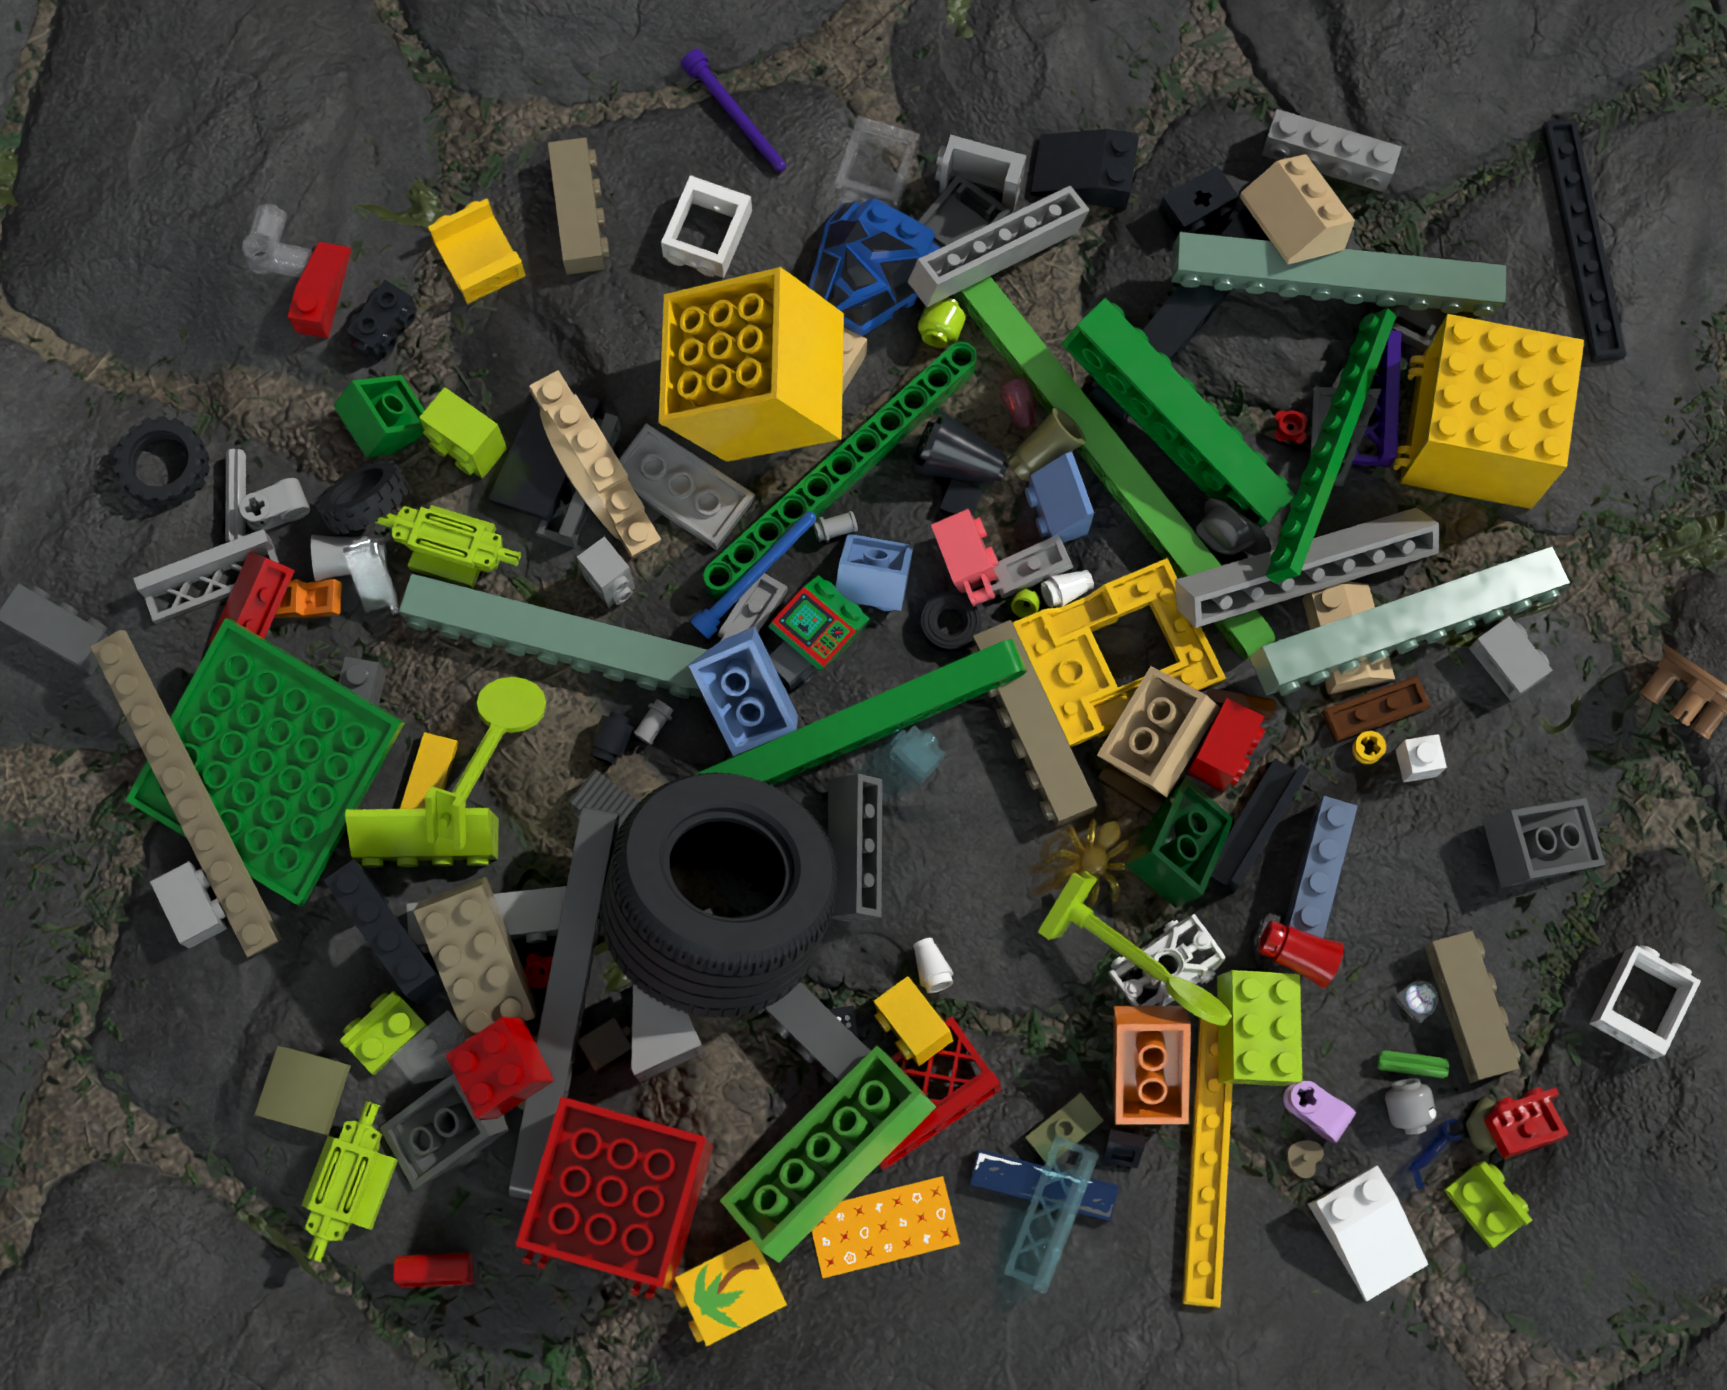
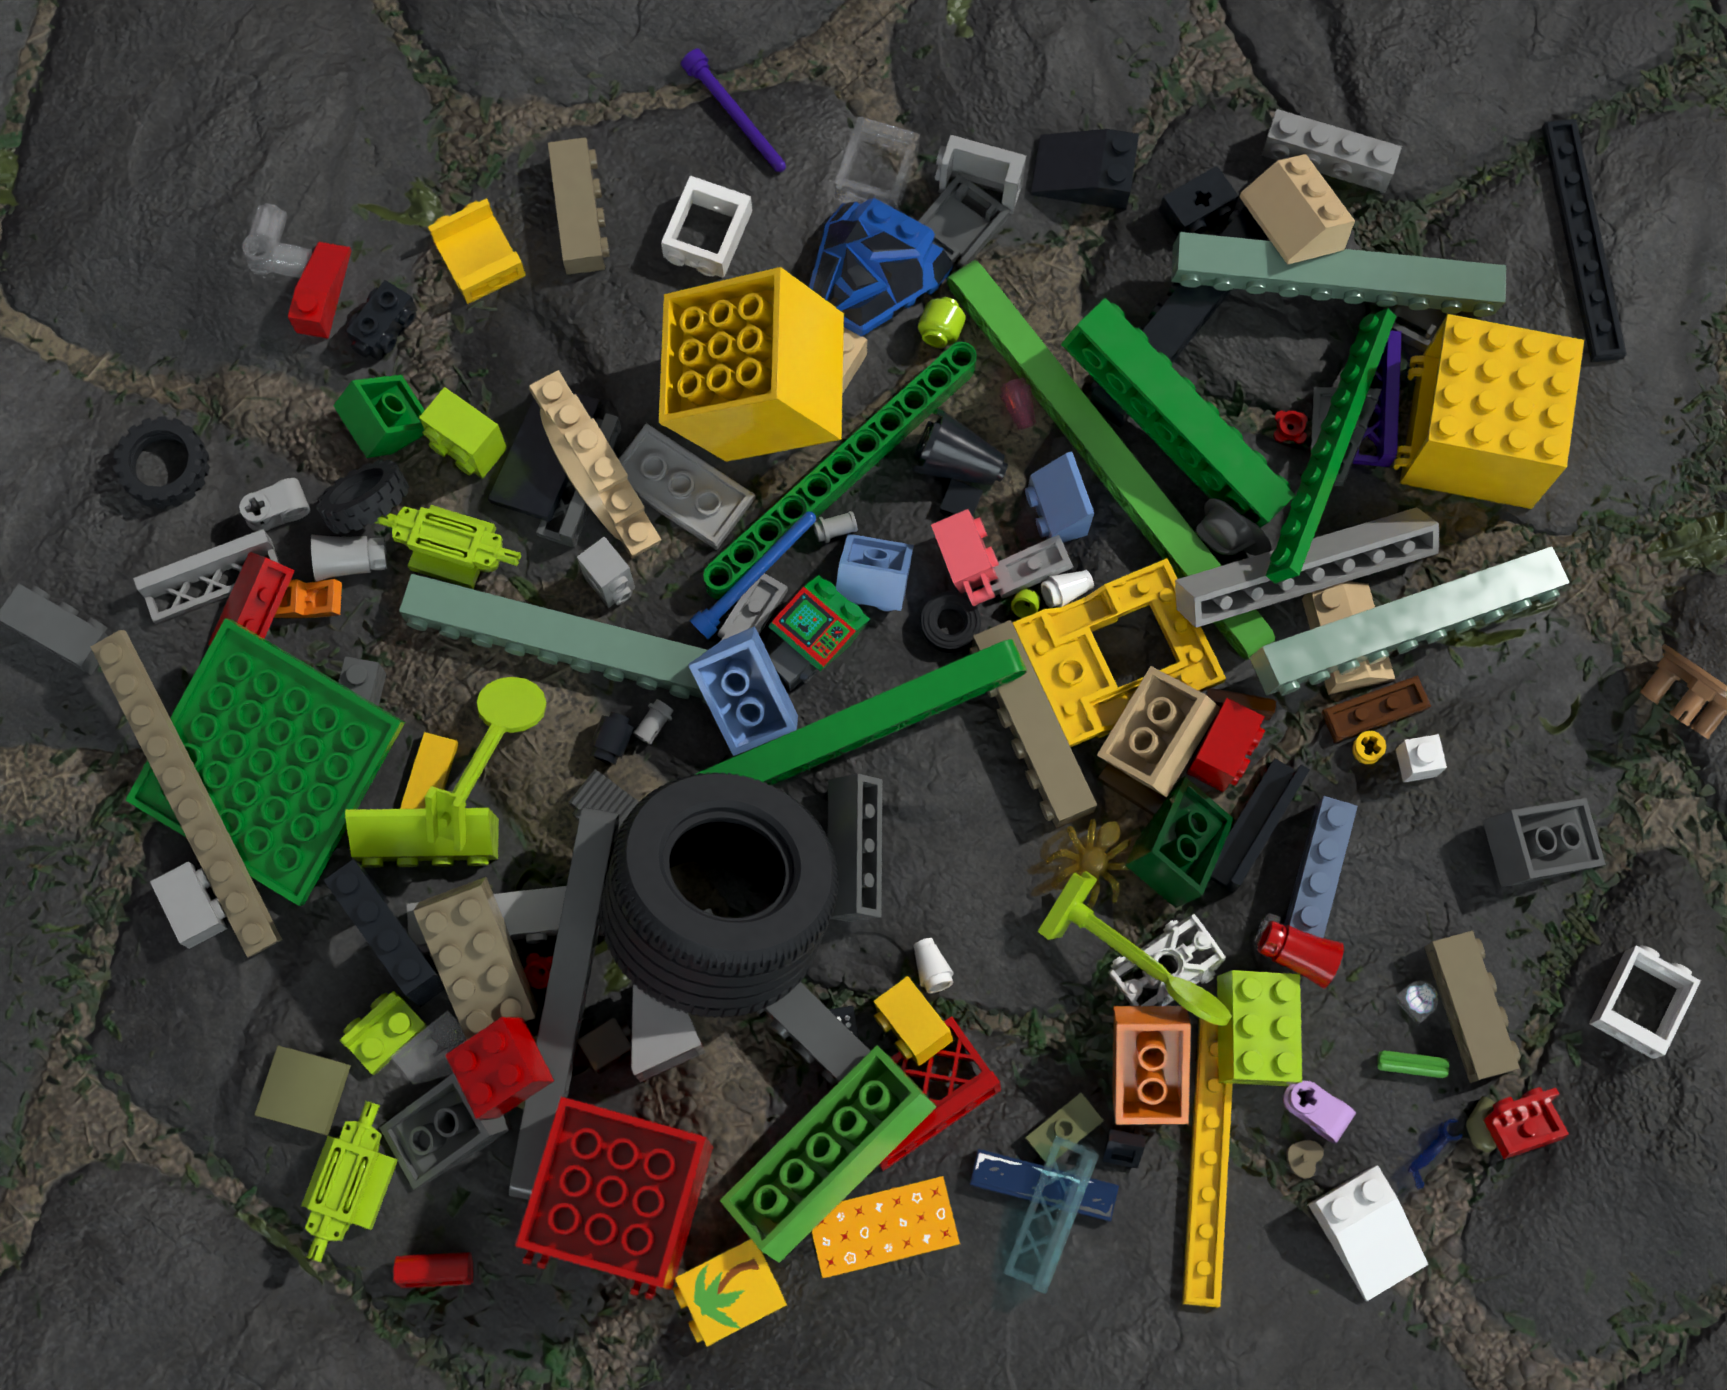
(235, 491): light grey axle -> none
(371, 576): clear panel -> none
(916, 753): clear light blue brick -> none
(997, 246): light grey brick -> none
(1052, 439): olive plant -> none
(1410, 1106): light grey head -> none
(1488, 1203): lime bracket -> none
(1511, 658): light grey brick -> none

